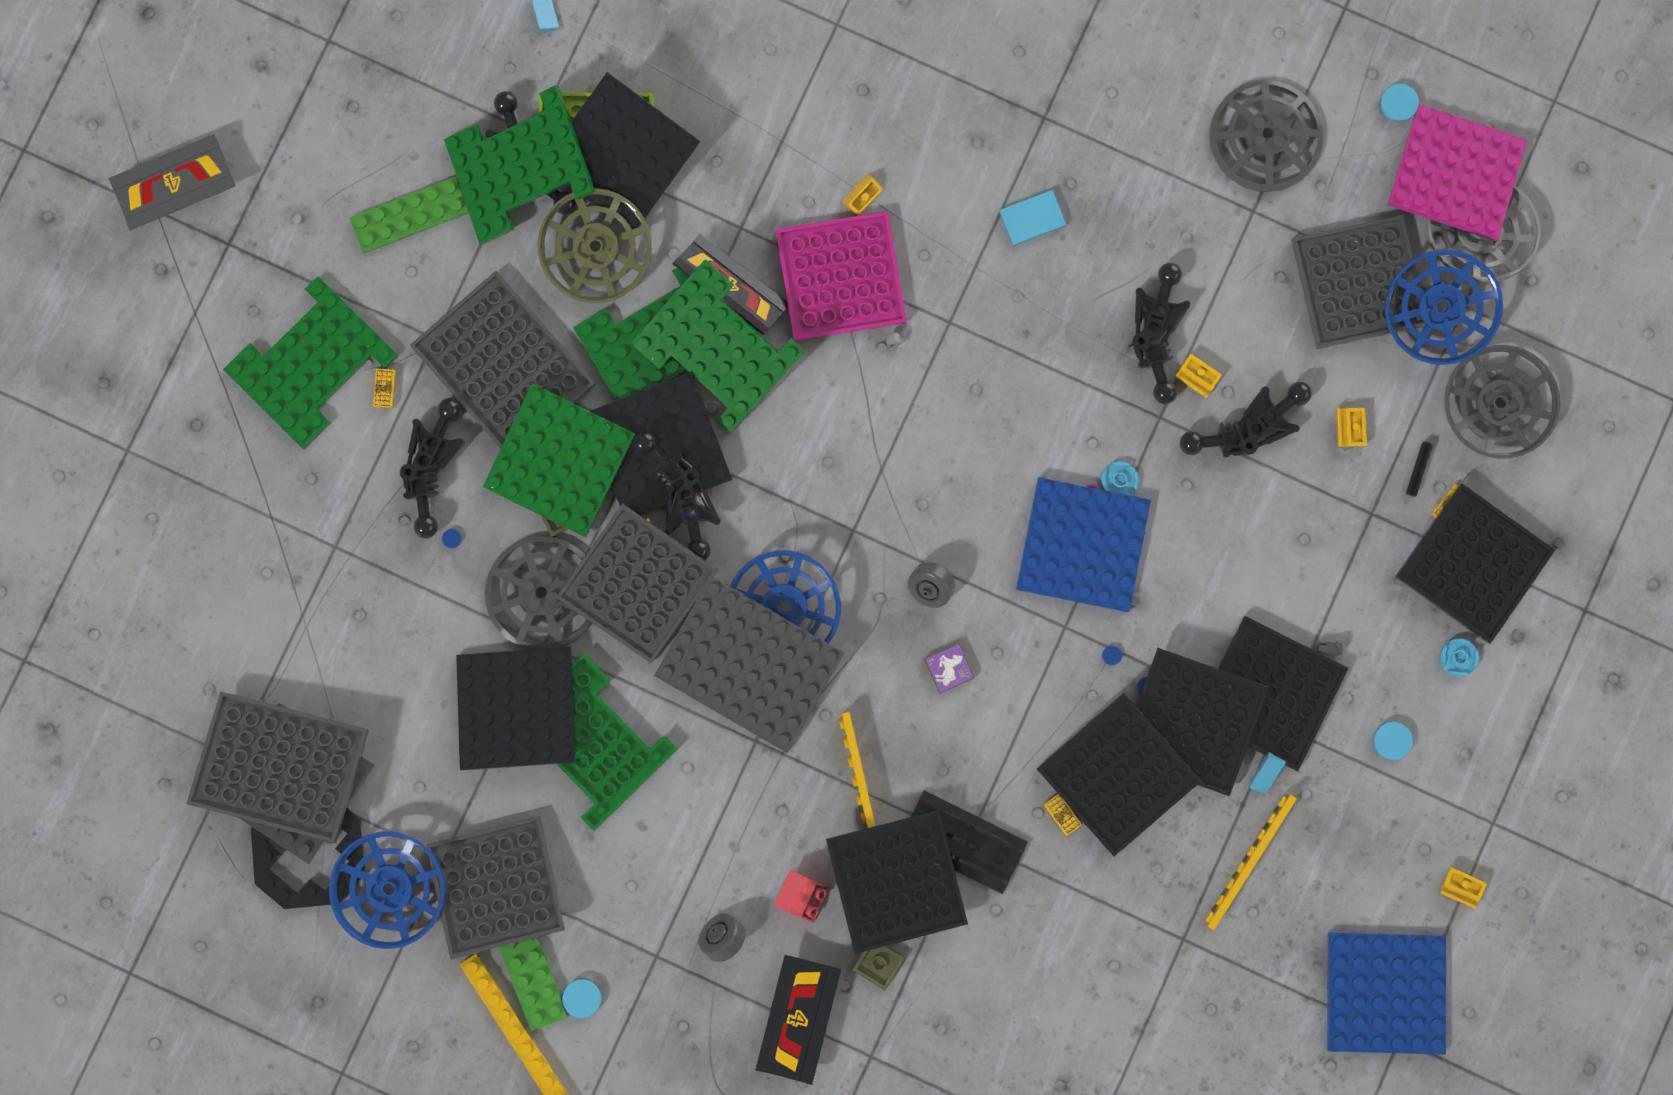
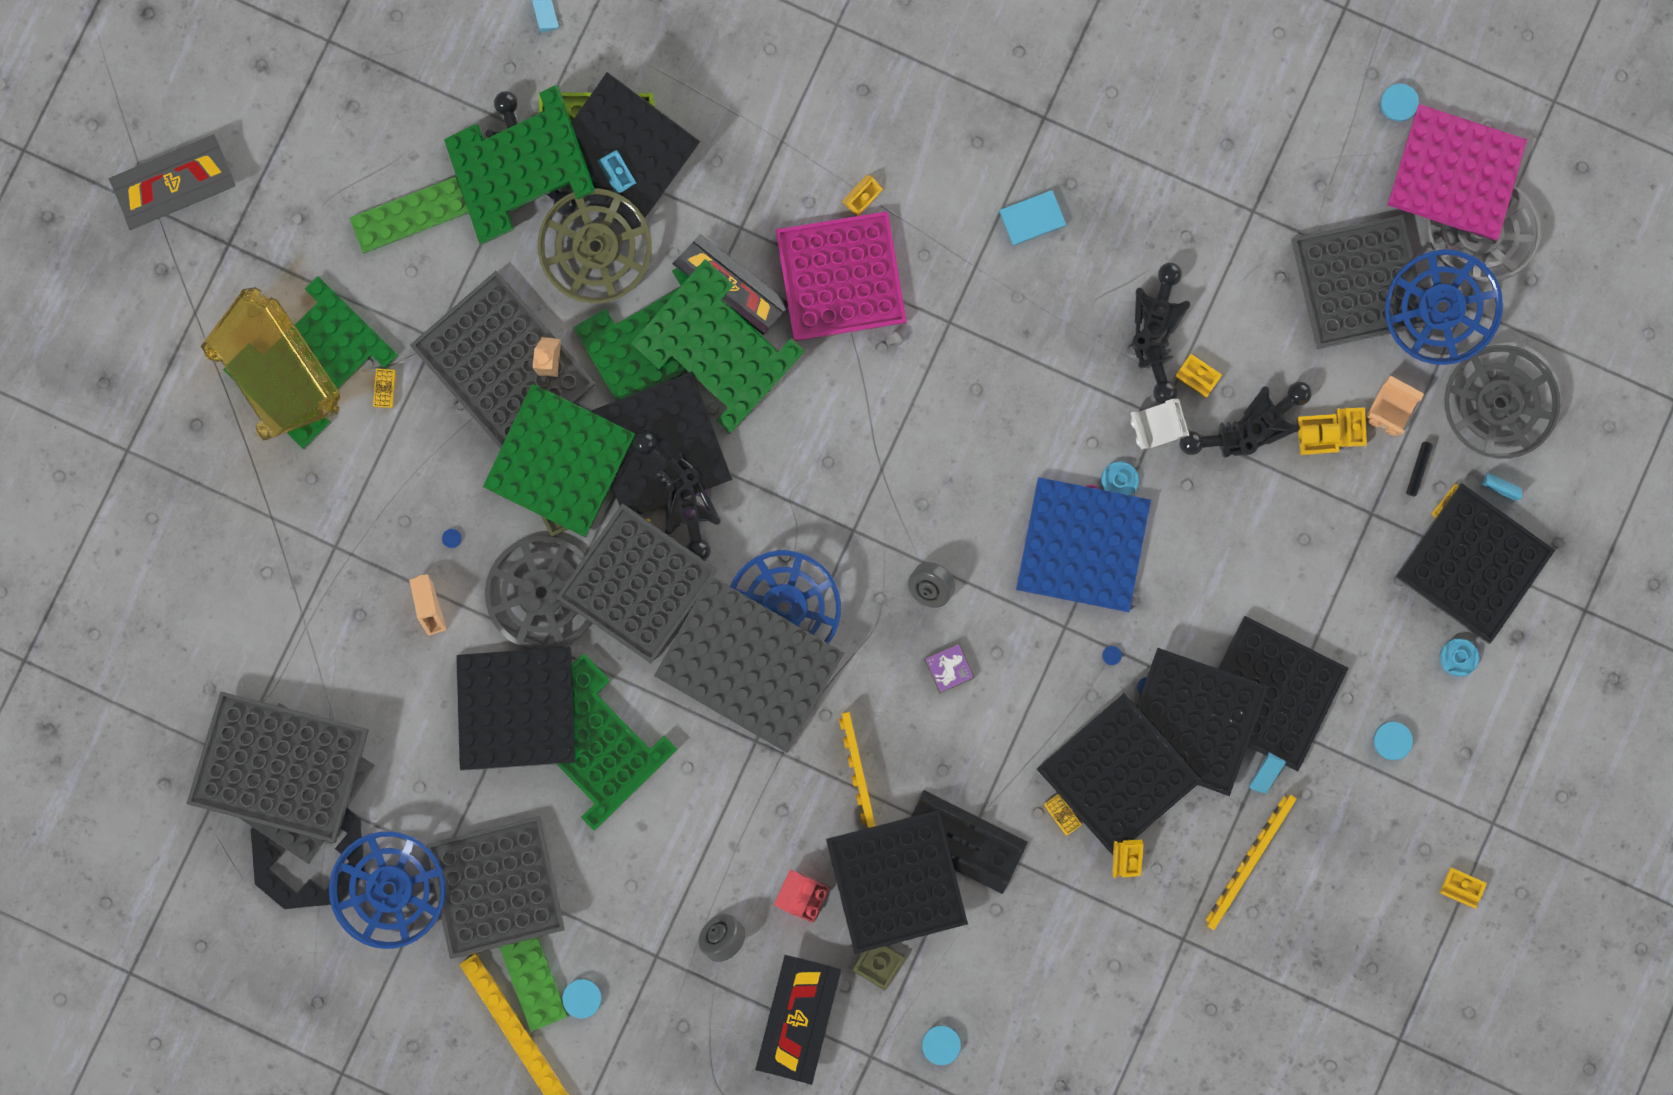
(271, 365): none -> clear yellow windscreen
(423, 487): black piece -> none
(427, 605): none -> light nougat slope
(547, 357): none -> light nougat slope
(616, 172): none -> medium azure slope
(941, 1045): none -> medium azure tile
(1127, 858): none -> yellow plate
(1159, 424): none -> white panel
(1265, 146): dark grey dish -> none
(1318, 434): none -> yellow plate
(1330, 648): dark grey pin -> none
(1386, 993): blue plate -> none
(1393, 406): none -> light nougat panel
(1502, 487): none -> medium azure slope

